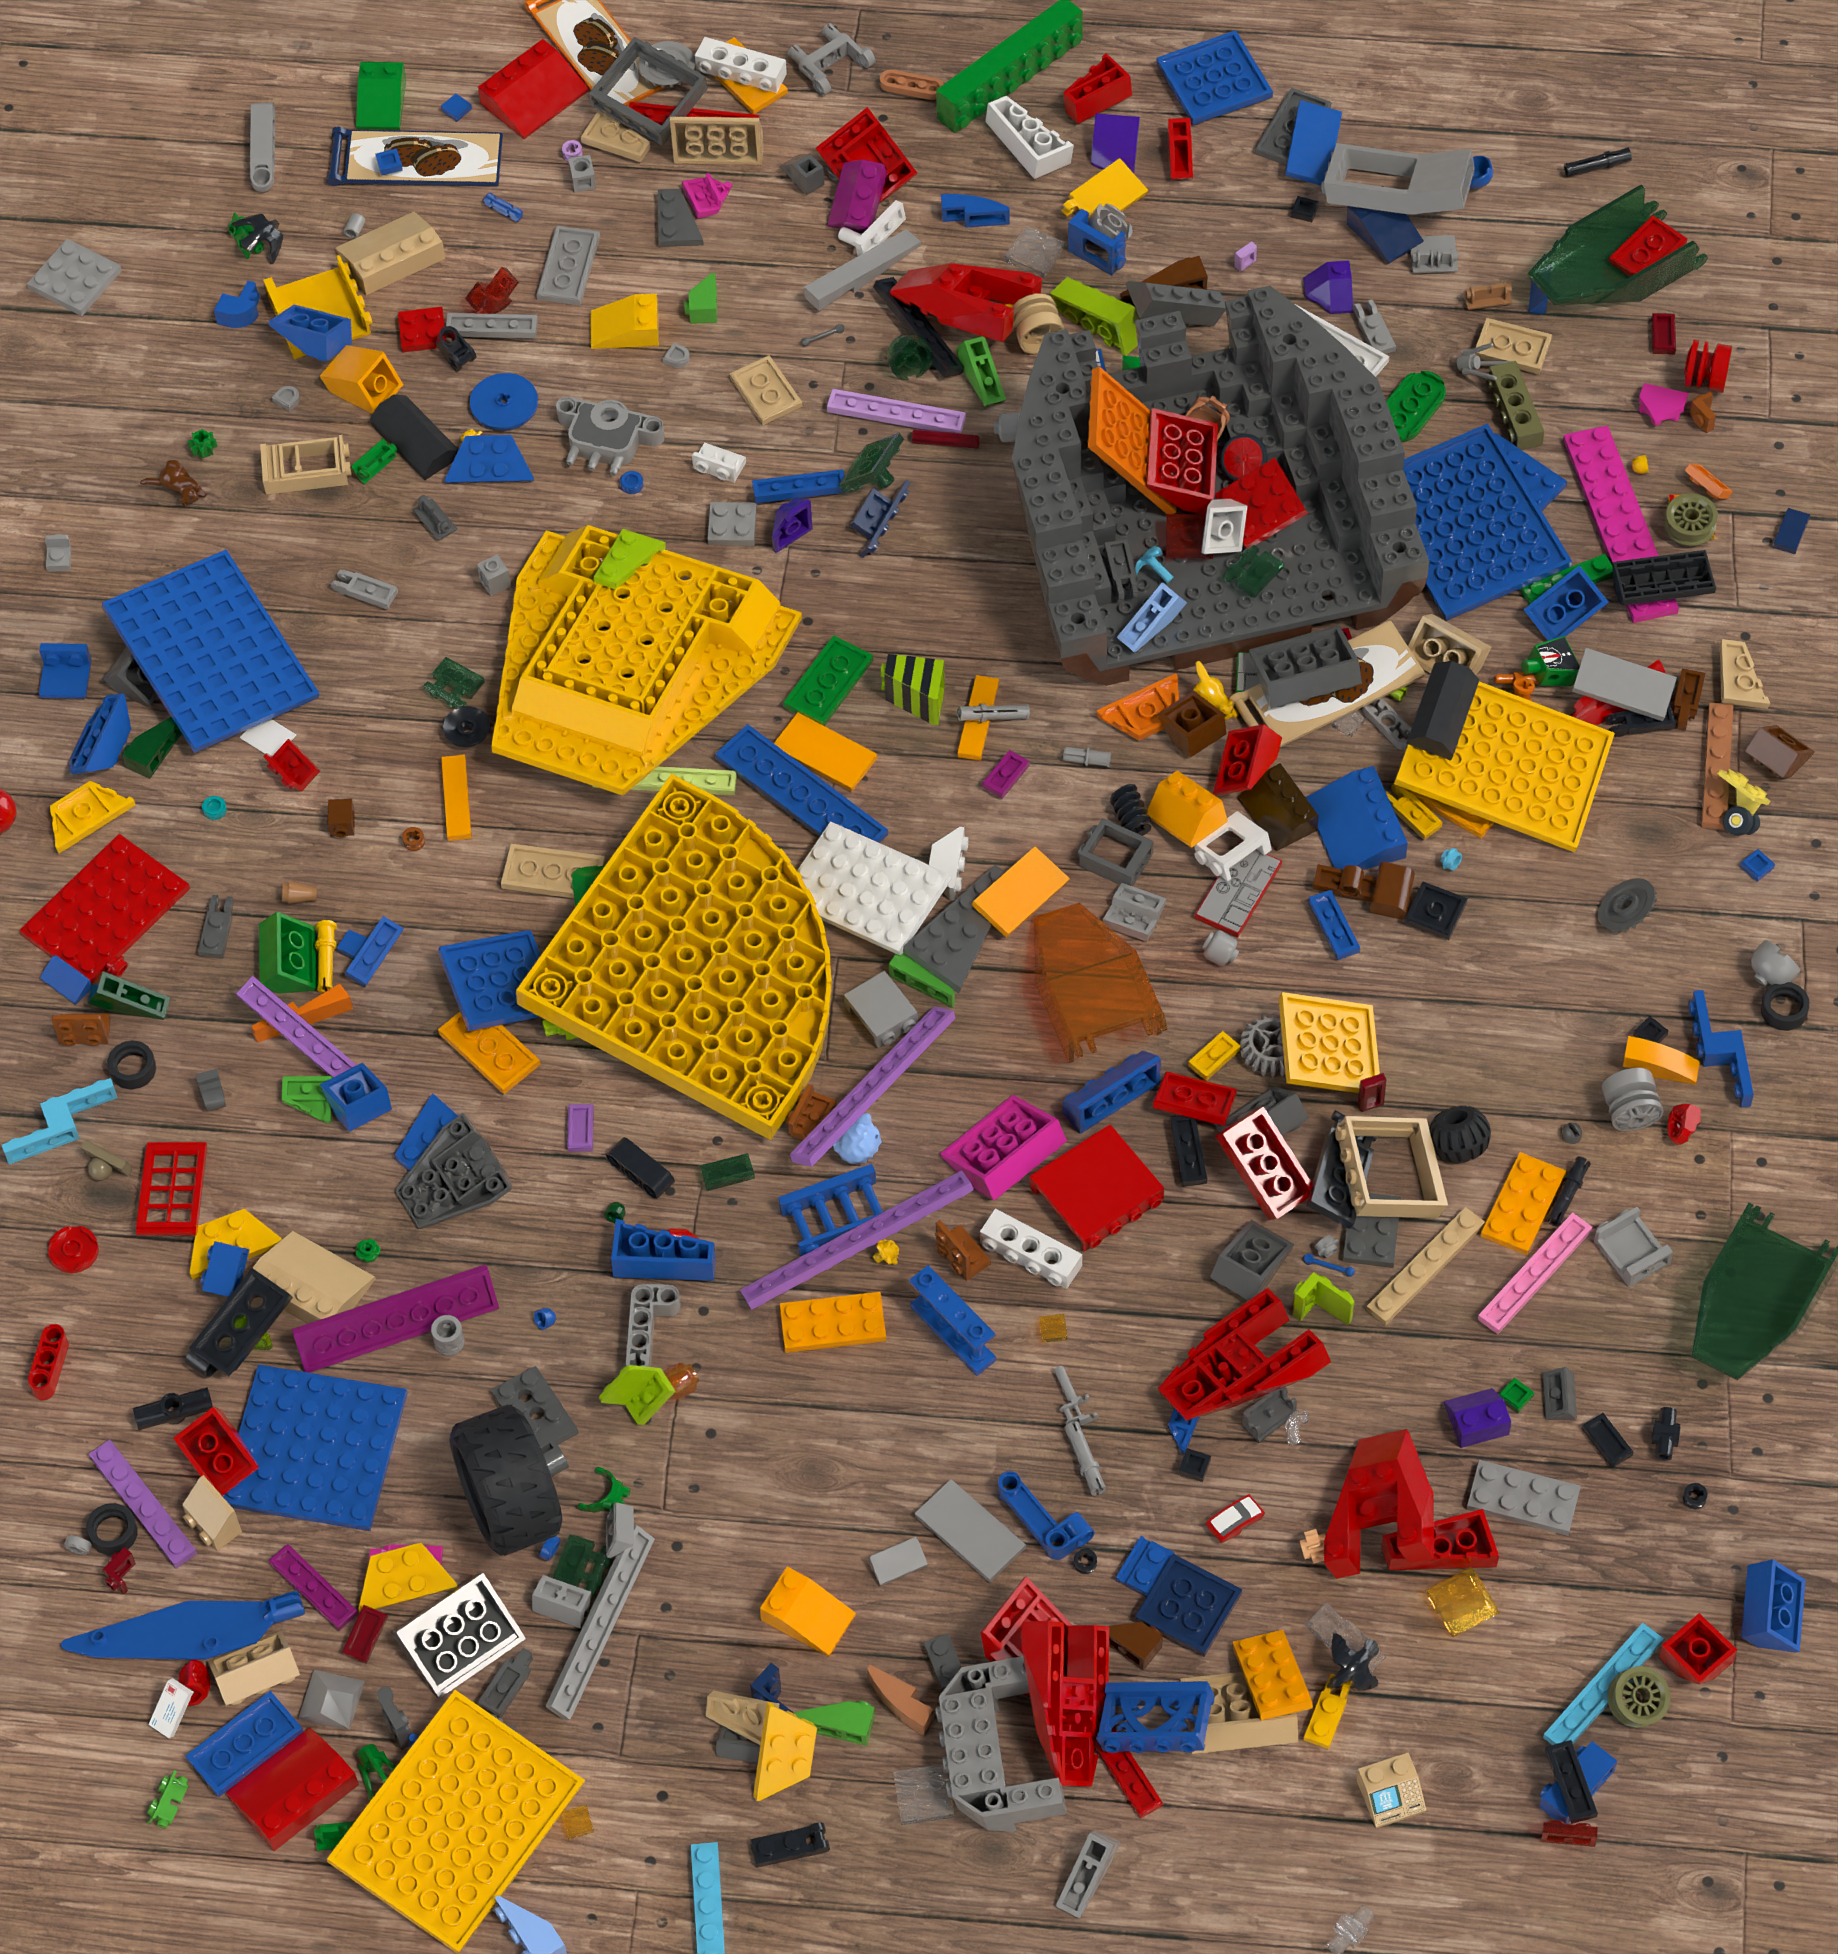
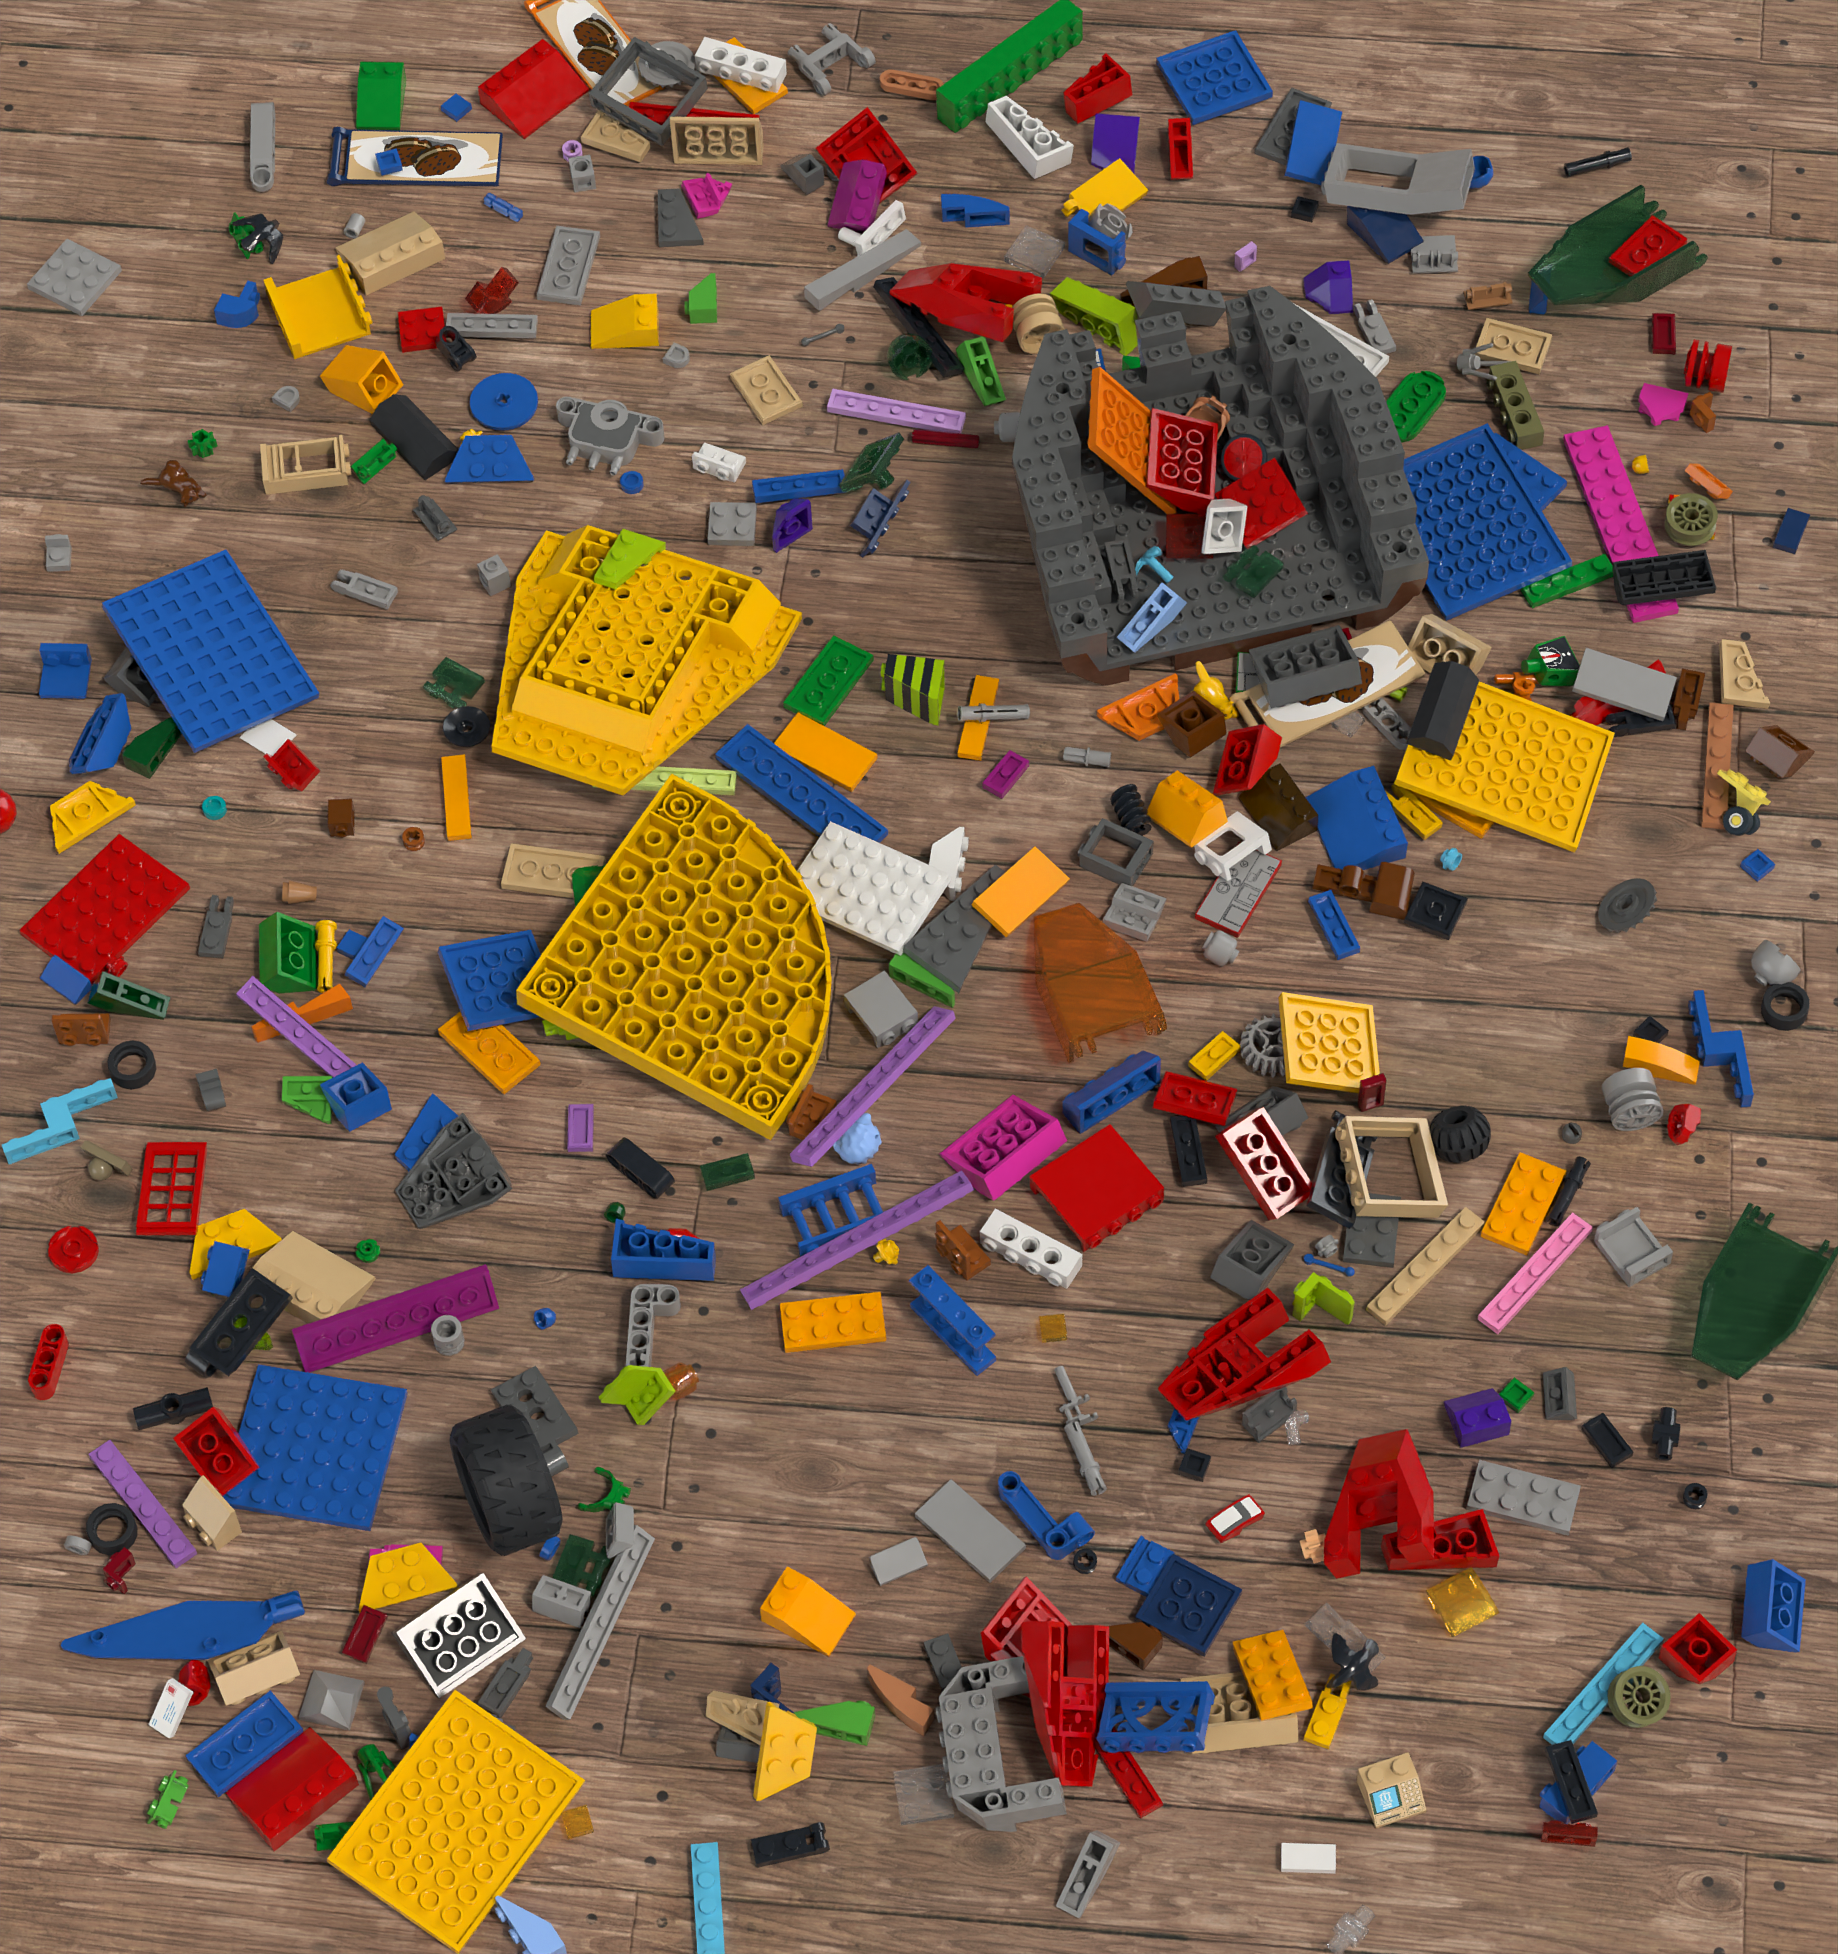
(313, 331): blue slope -> none
(313, 1587): magenta tile -> none
(1308, 1858): none -> white tile
(1566, 605): blue slope -> none

